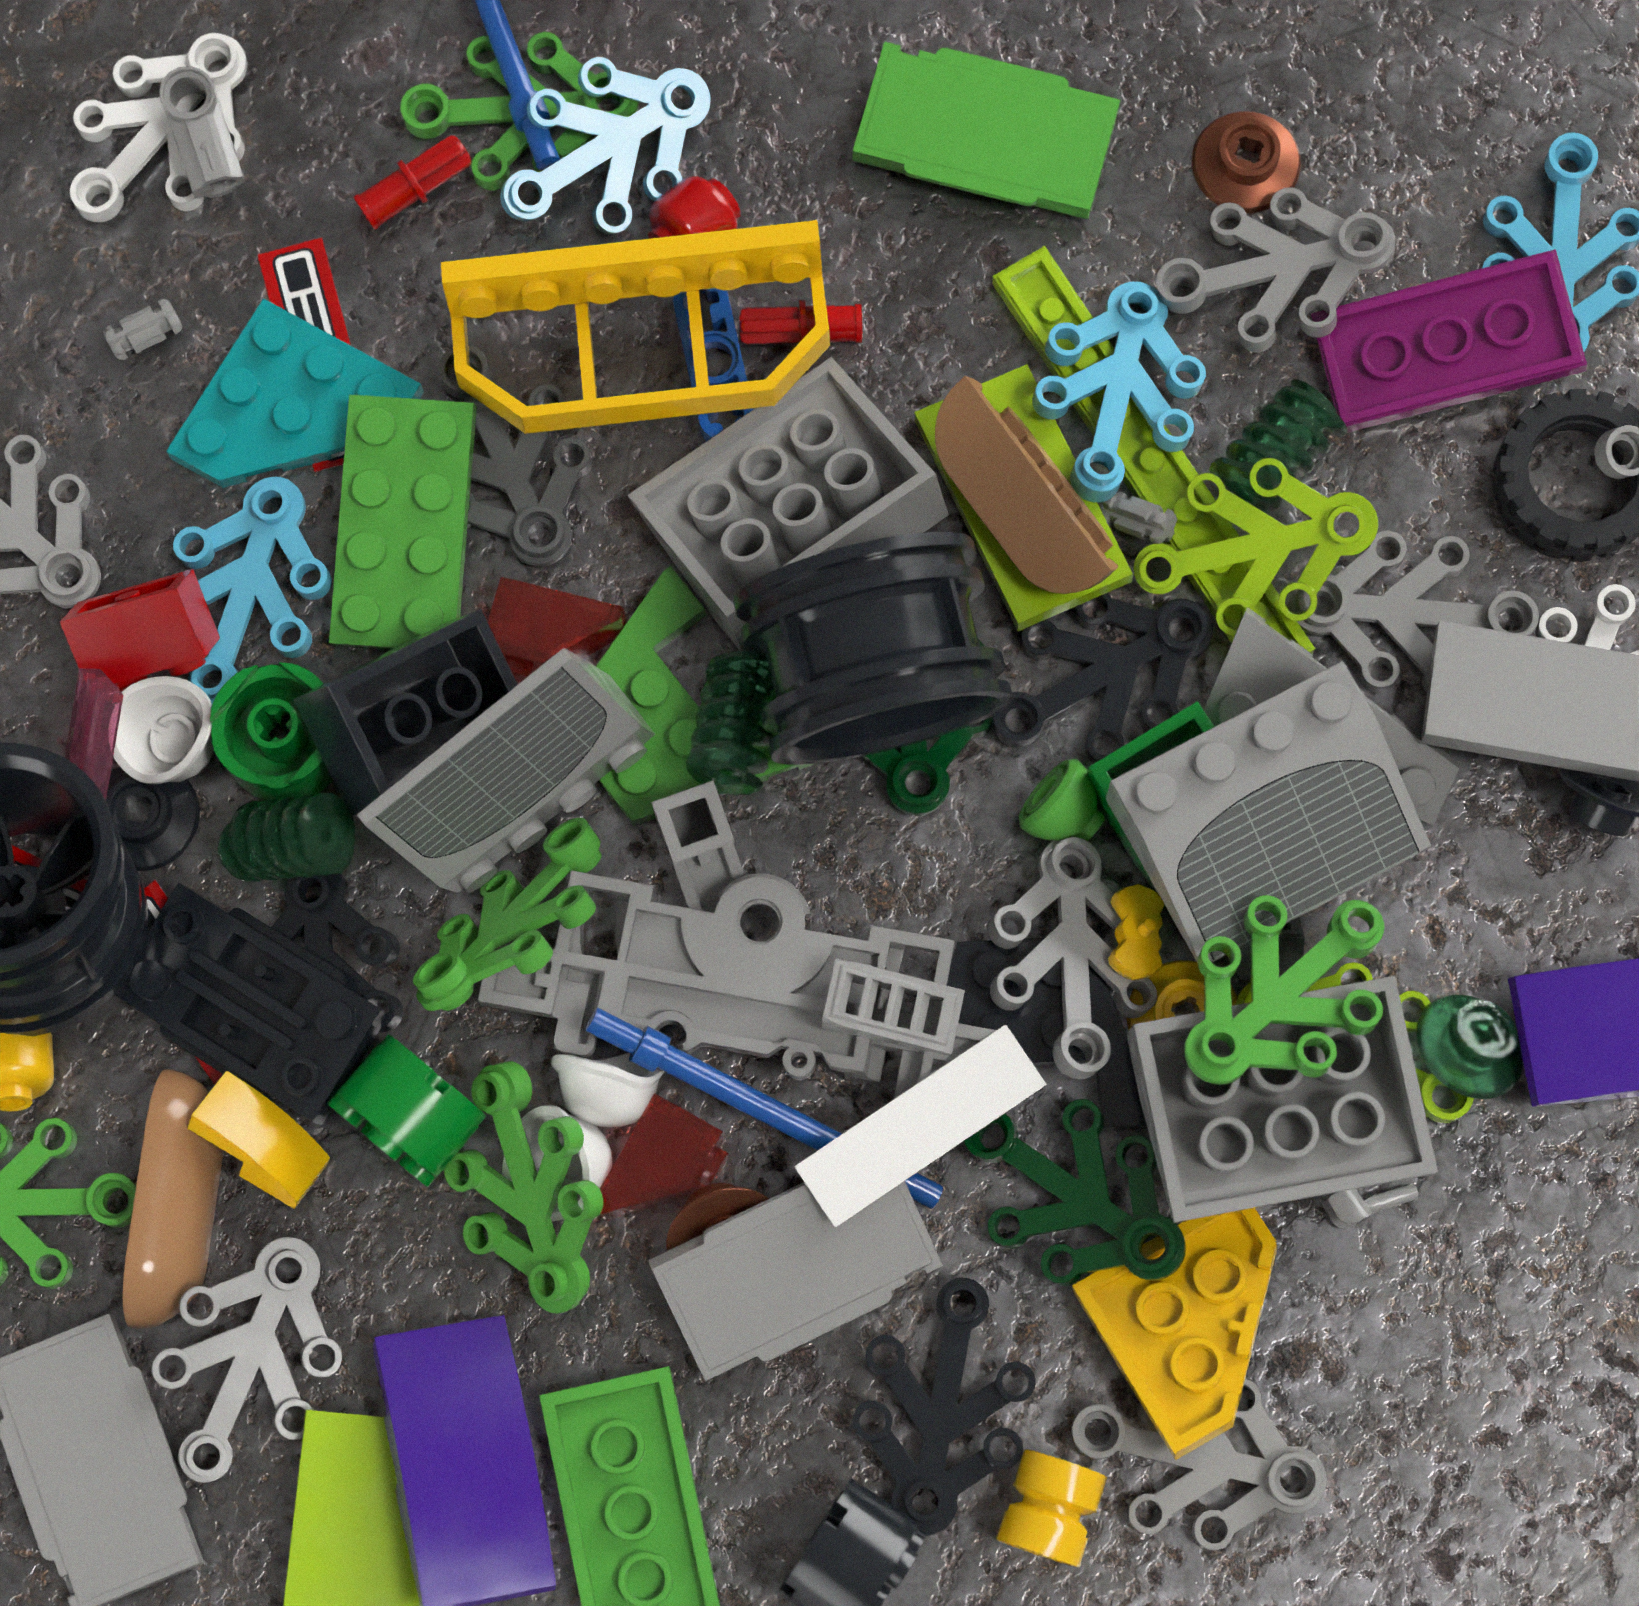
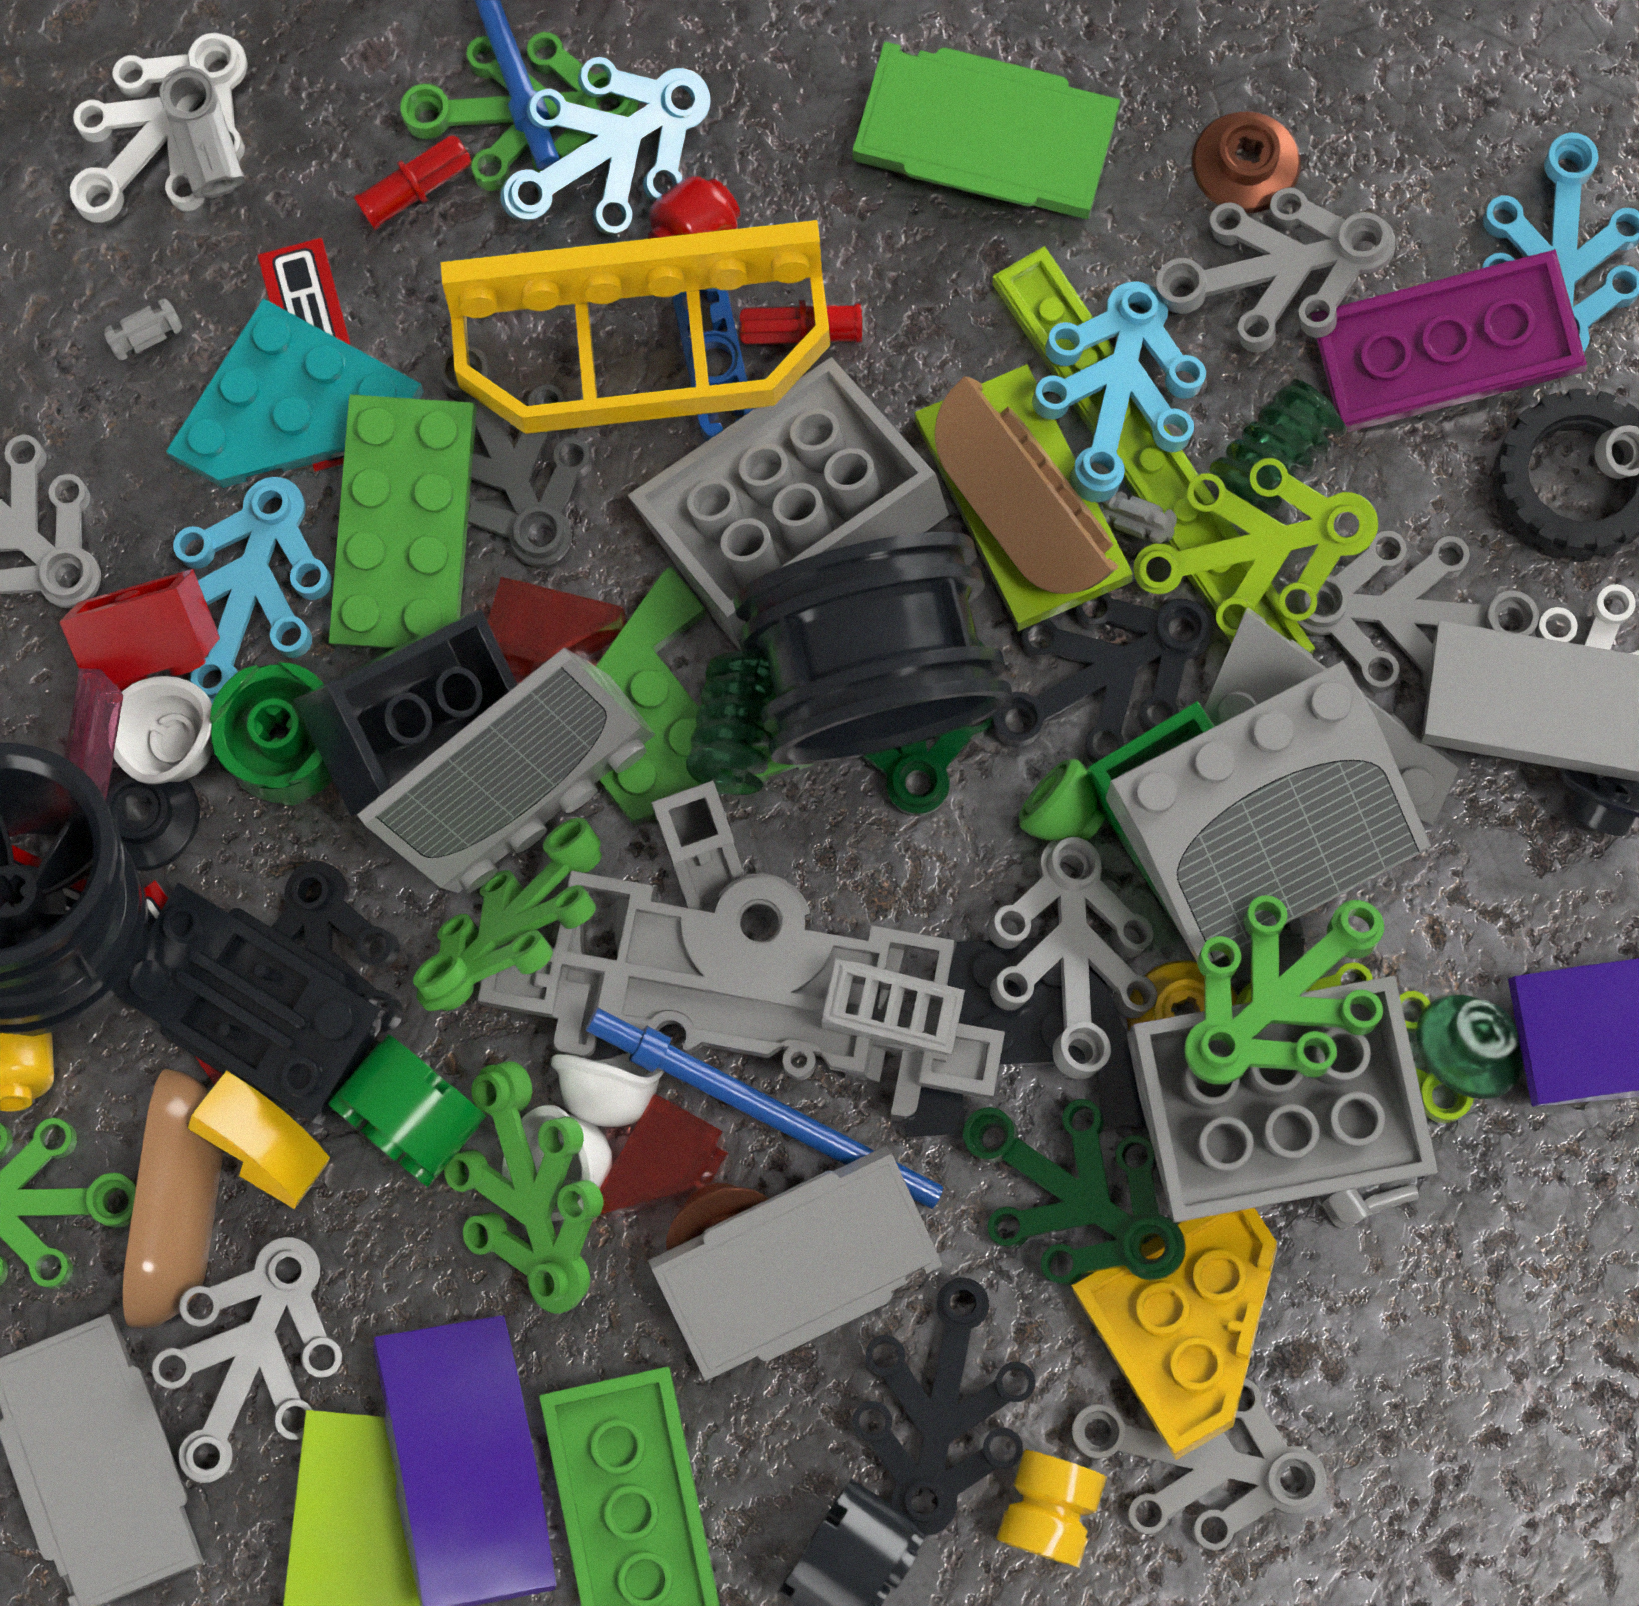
(288, 838): clear green piece -> none
(920, 1126): white sticker -> none
(1137, 932): yellow piece -> none

